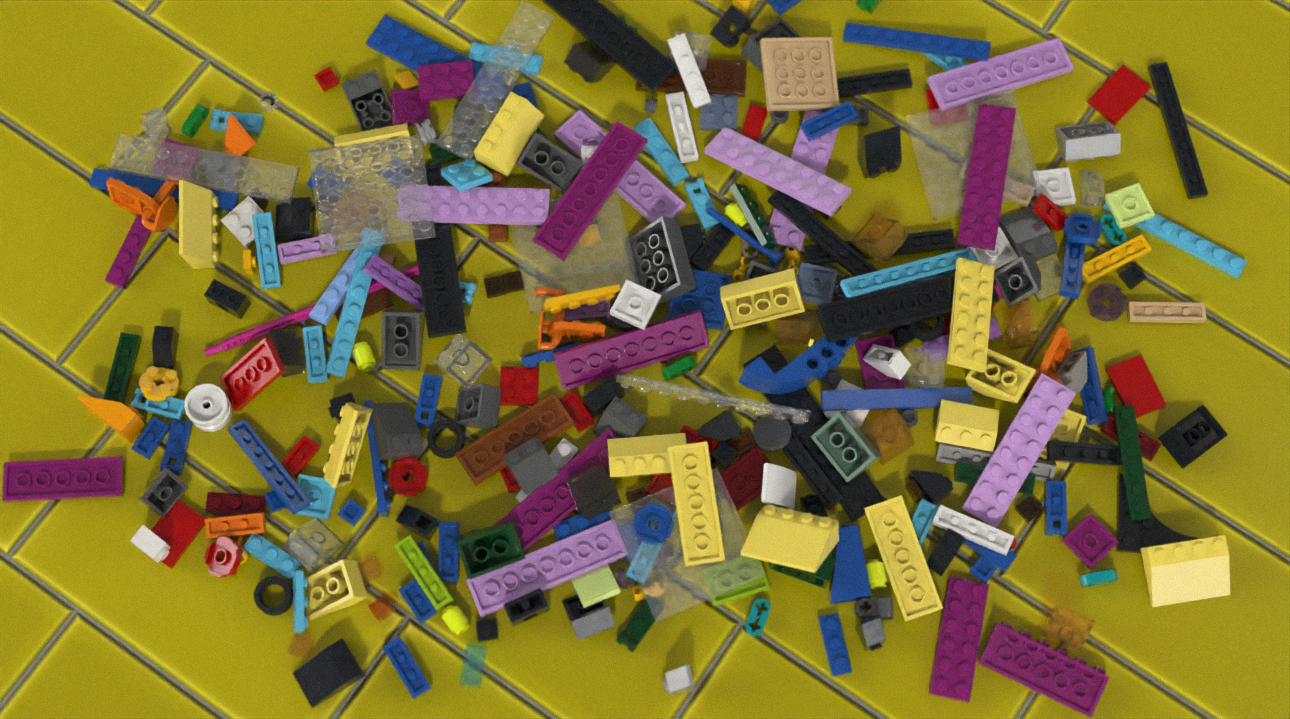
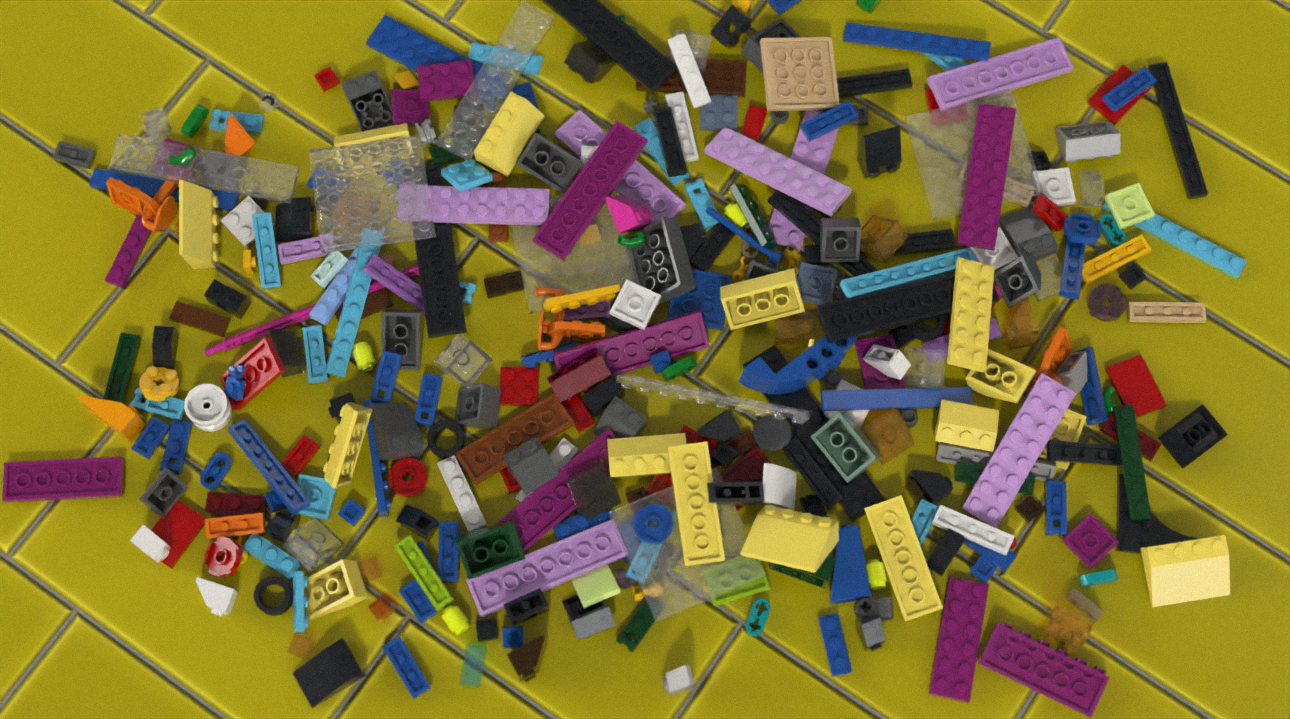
(74, 155): none -> dark grey plate
(185, 158): none -> green arm
(199, 319): none -> reddish brown tile
(213, 470): none -> blue plate
(217, 597): none -> white slope
(234, 384): none -> blue plate
(281, 526): none -> black slope
(329, 268): none -> light aqua plate
(386, 377): none -> blue plate
(461, 493): none -> white plate
(512, 636): none -> blue plate
(528, 658): none -> dark brown slope
(579, 376): none -> dark red brick
(628, 213): none -> dark pink slope
(632, 242): none -> green arm
(660, 361): none -> blue plate
(669, 141): none -> black plate
(735, 493): none -> black slope
(840, 239): none -> dark grey slope
(1041, 160): none -> black plate
(1085, 605): none -> dark tan beam
(1129, 89): none -> blue plate

